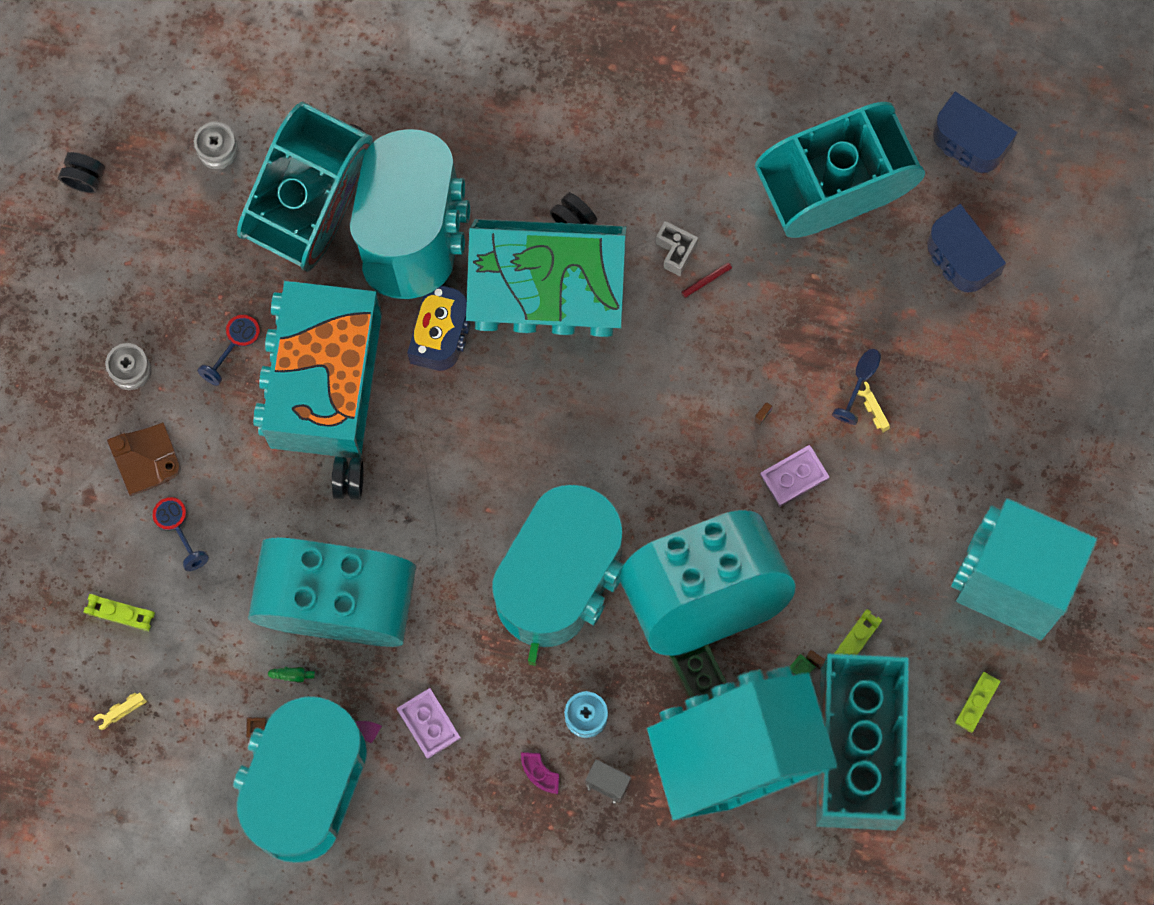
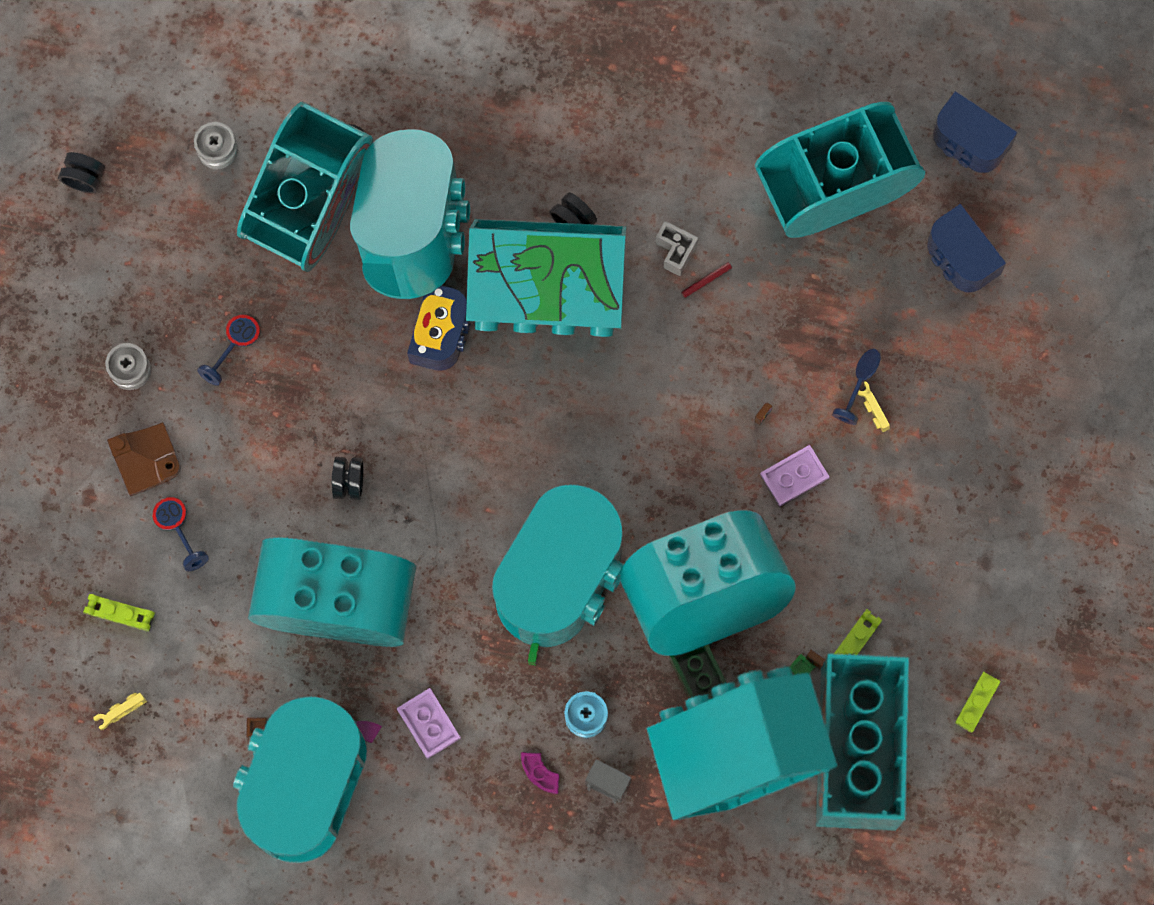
(294, 674): green piece -> none
(319, 369): teal brick -> none
(1022, 568): teal brick -> none

